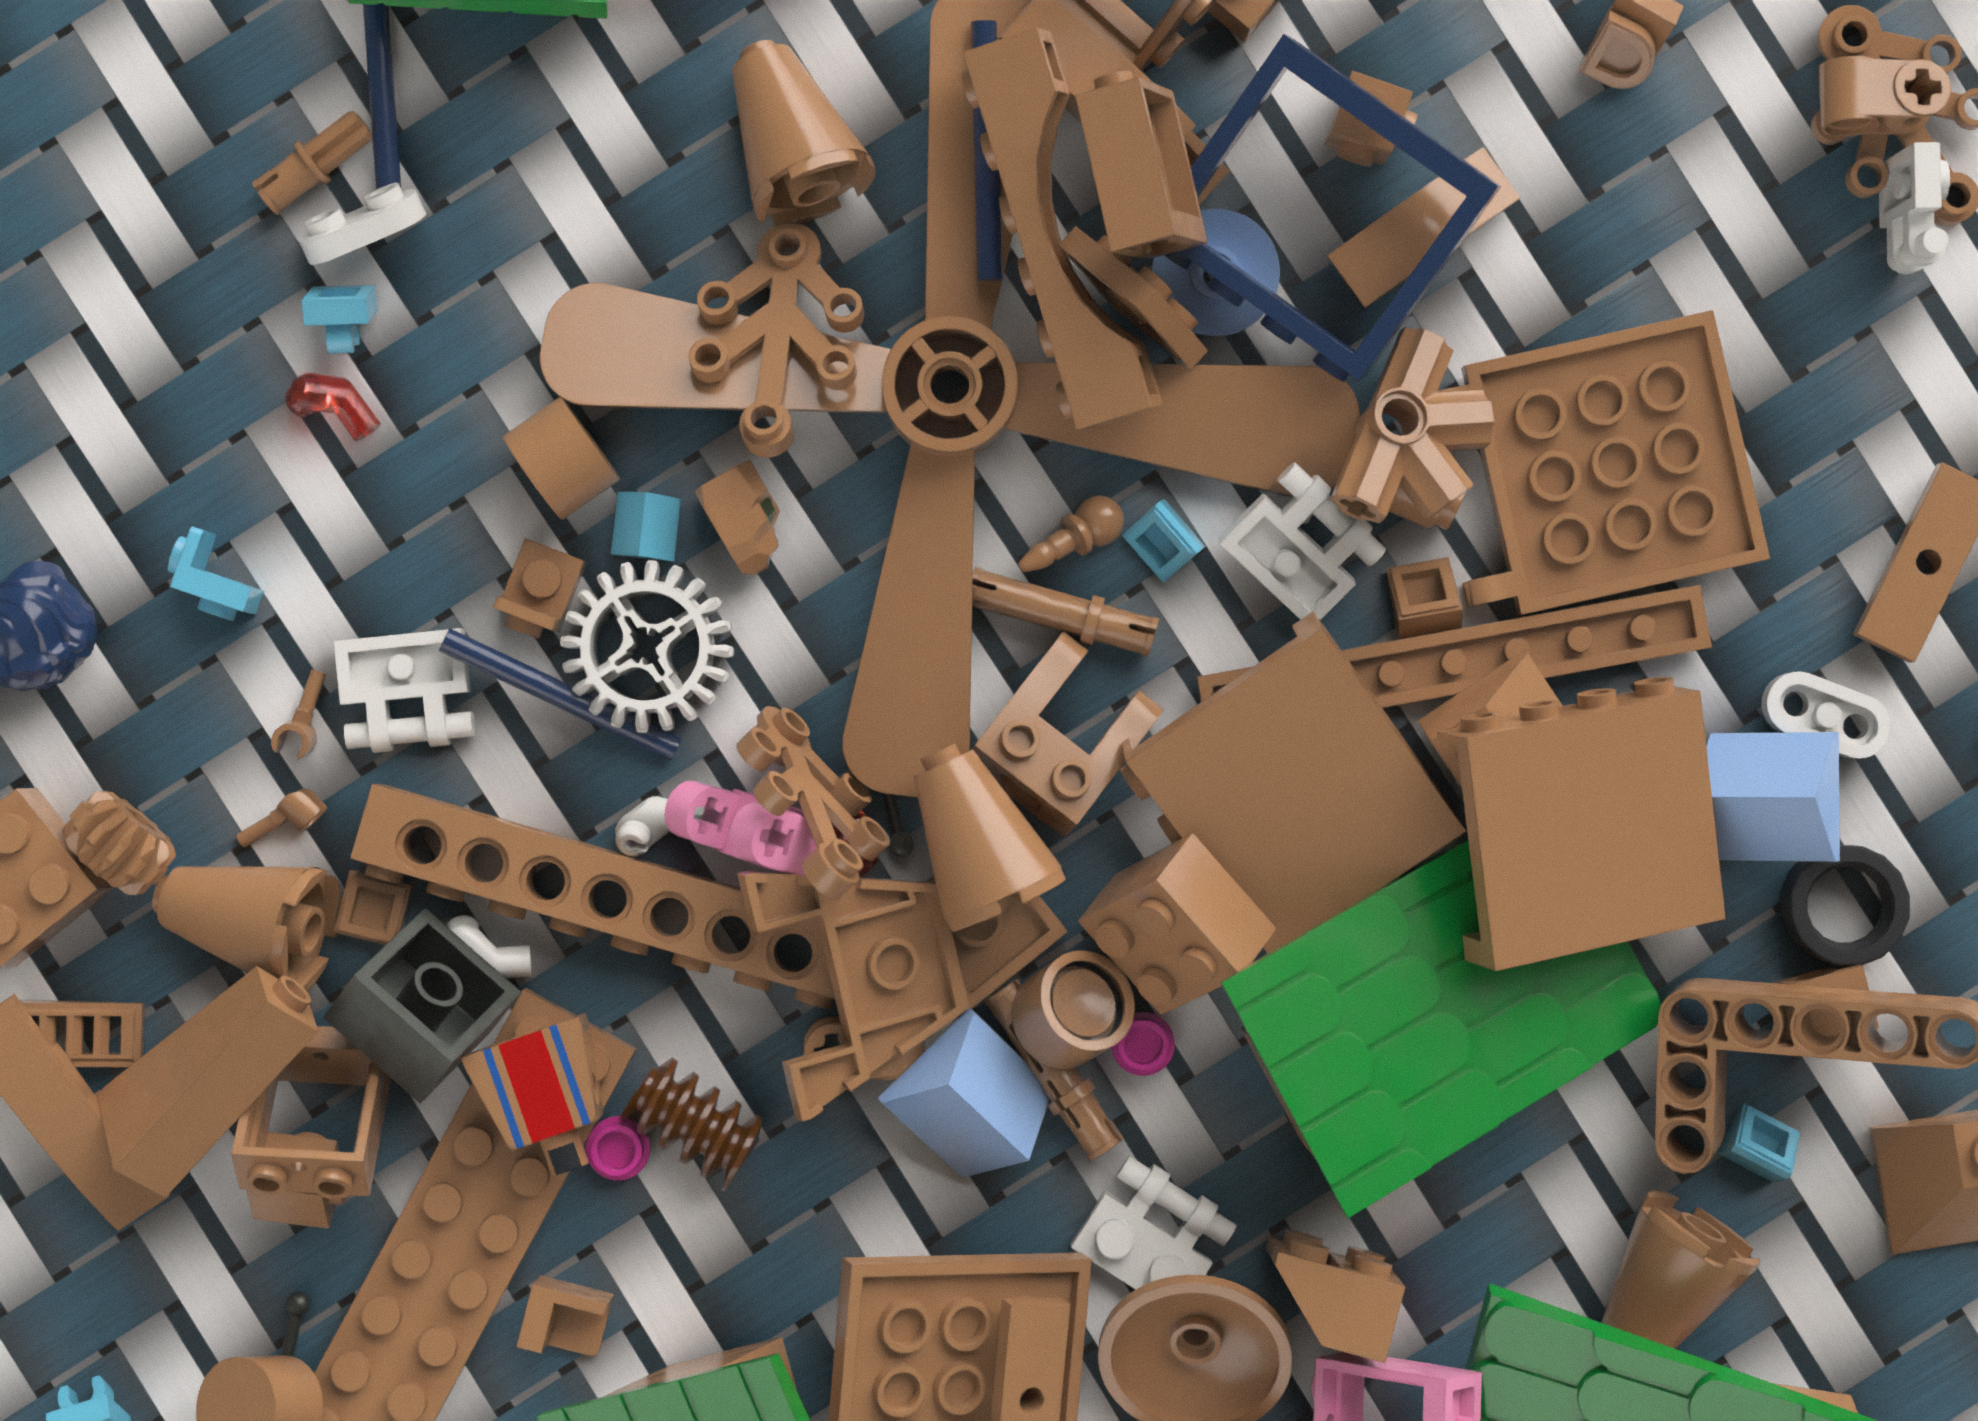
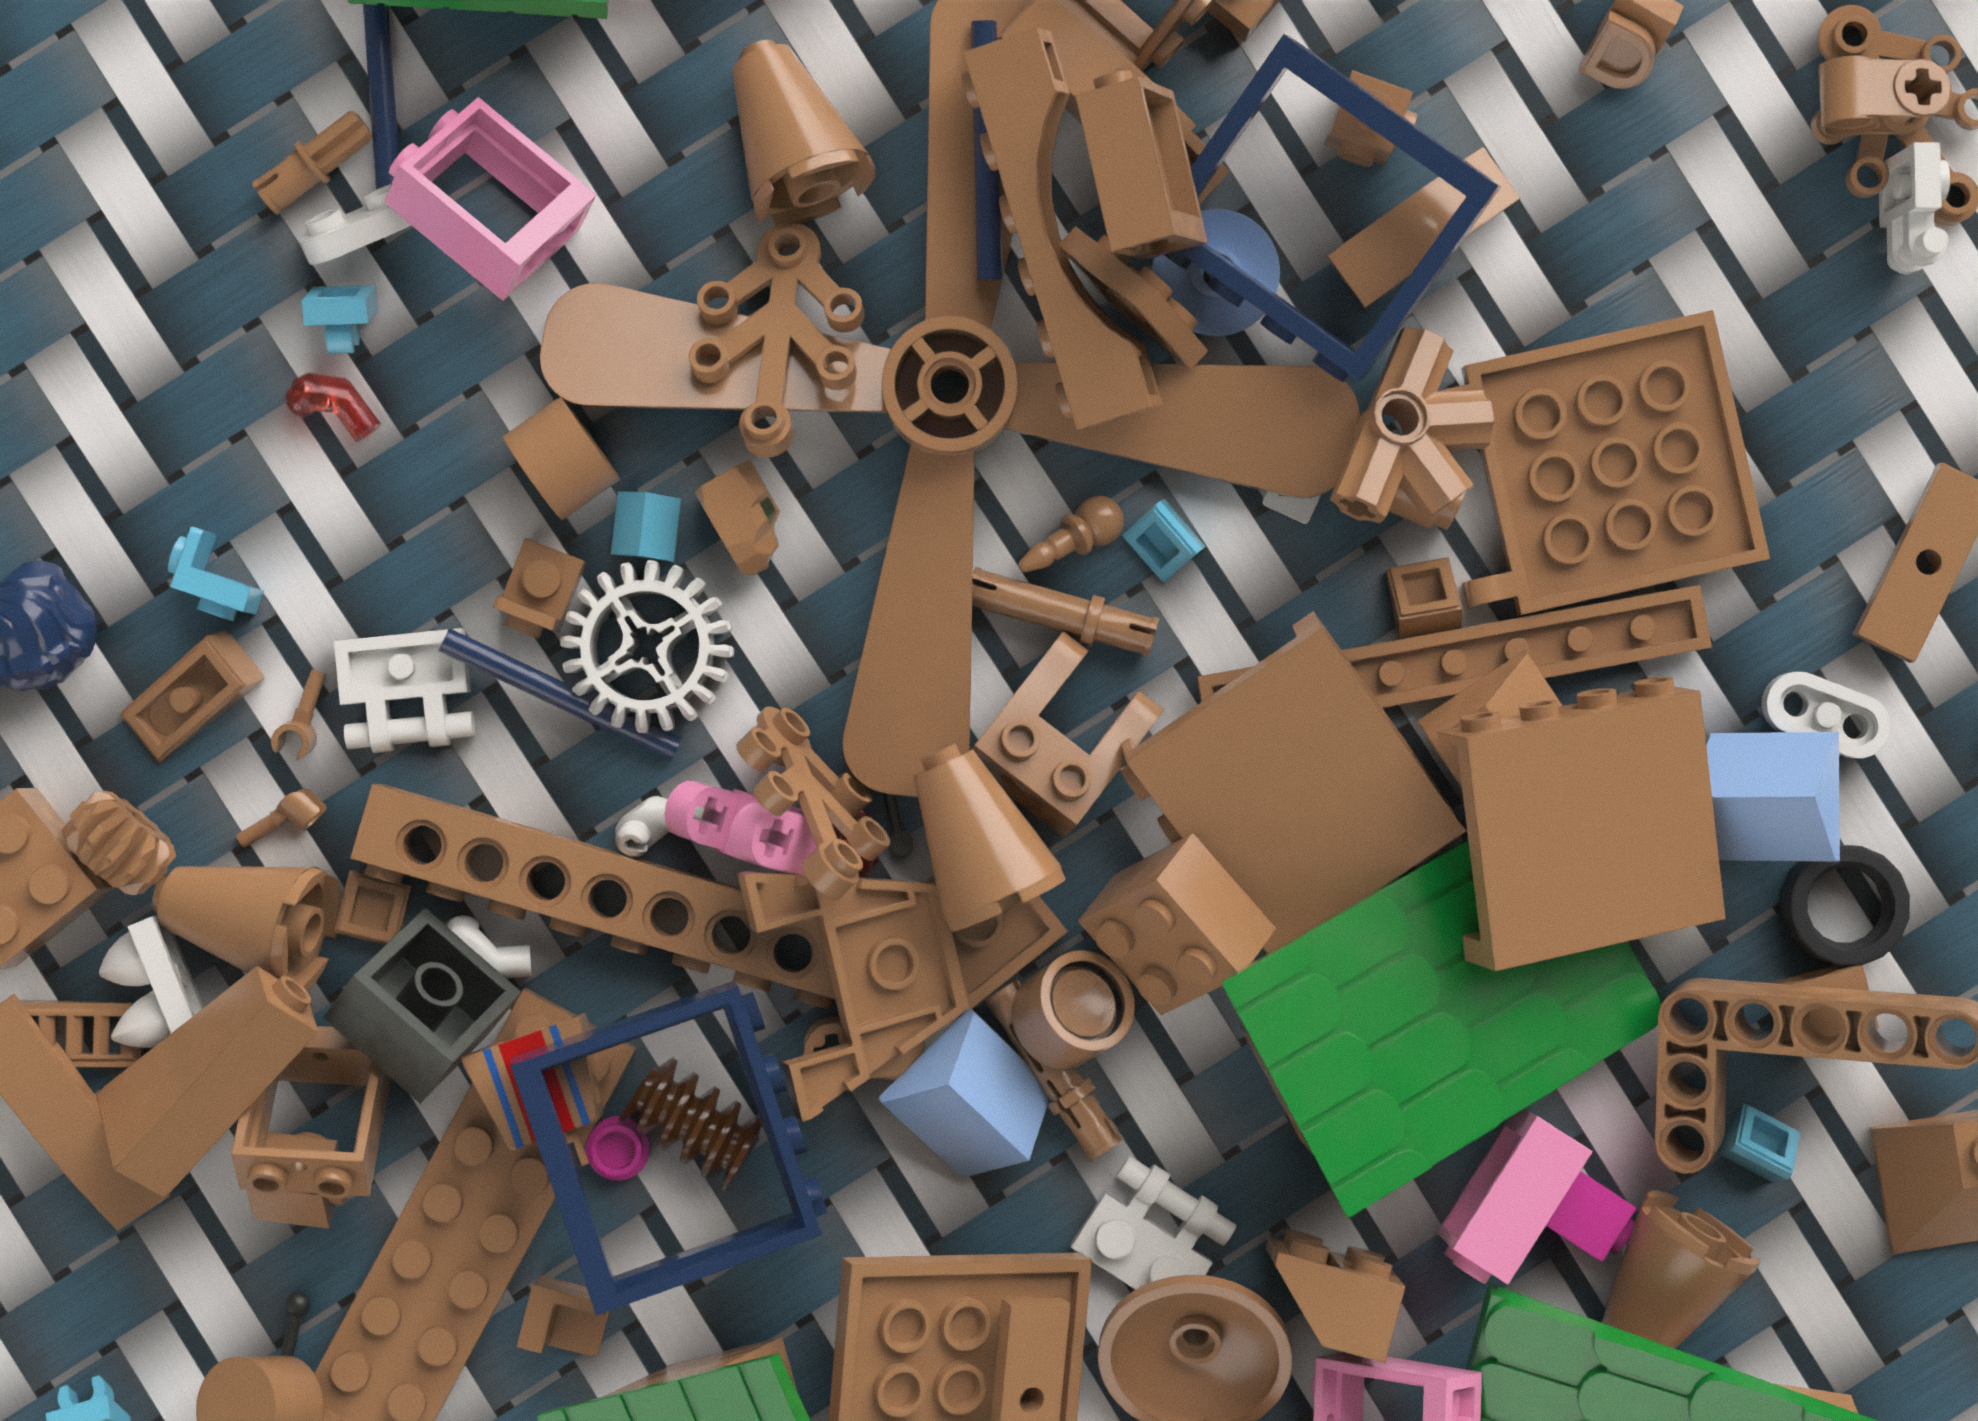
(151, 957): none -> white tile
(192, 694): none -> medium nougat slope
(517, 164): none -> bright pink window
(783, 1135): none -> dark blue window
(1146, 1045): dark pink plate -> none
(1287, 558): white plate -> none
(1511, 1197): none -> bright pink window
(1593, 1218): none -> dark pink brick

